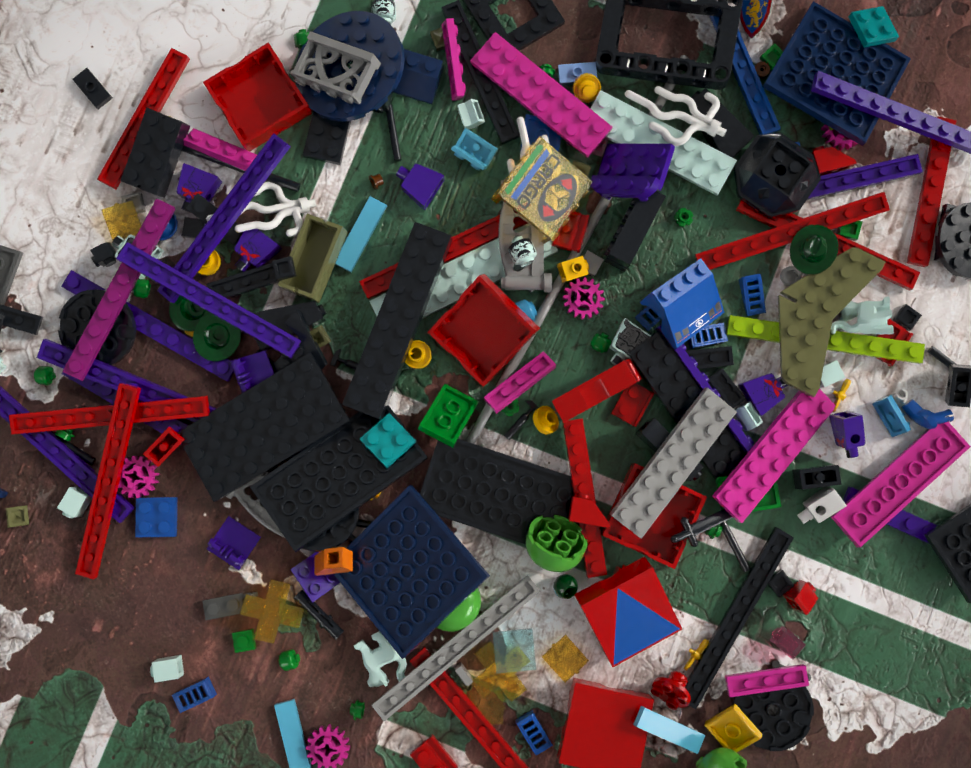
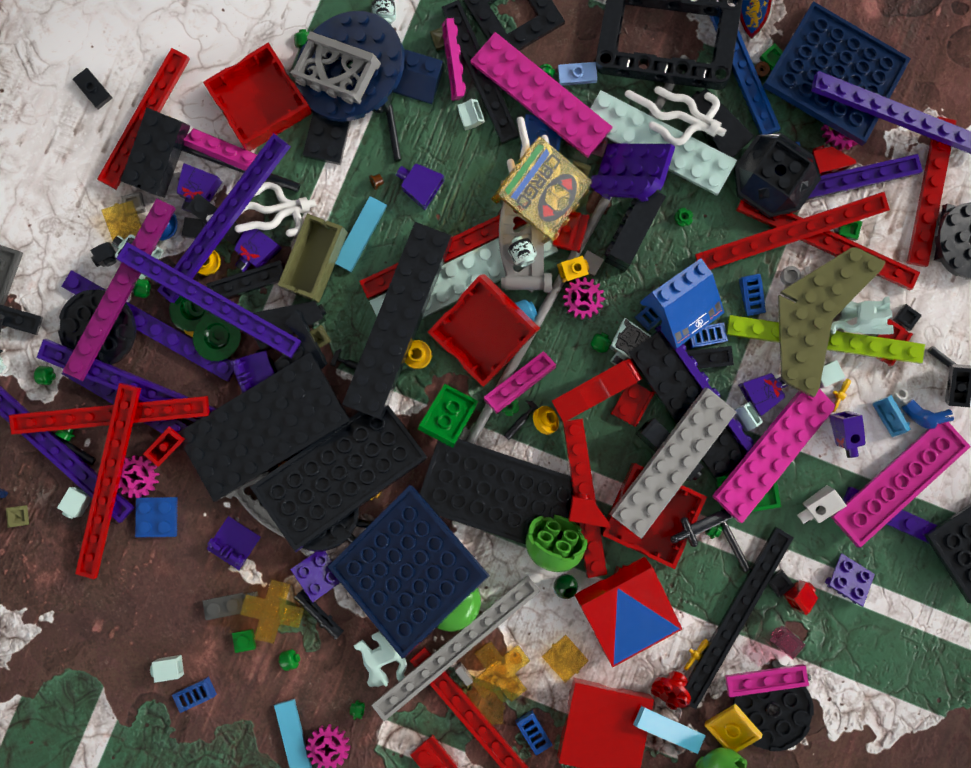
(284, 268): black tile -> none
(333, 561): orange slope -> none
(387, 440): teal plate -> none
(474, 149): medium azure bracket -> none
(514, 650): clear light blue tile -> none
(586, 87): yellow plate -> none
(726, 388): black plate -> none
(813, 249): dark green hat -> none
(816, 477): black brick -> none
(851, 580): none -> hinge
(873, 26): teal plate -> none

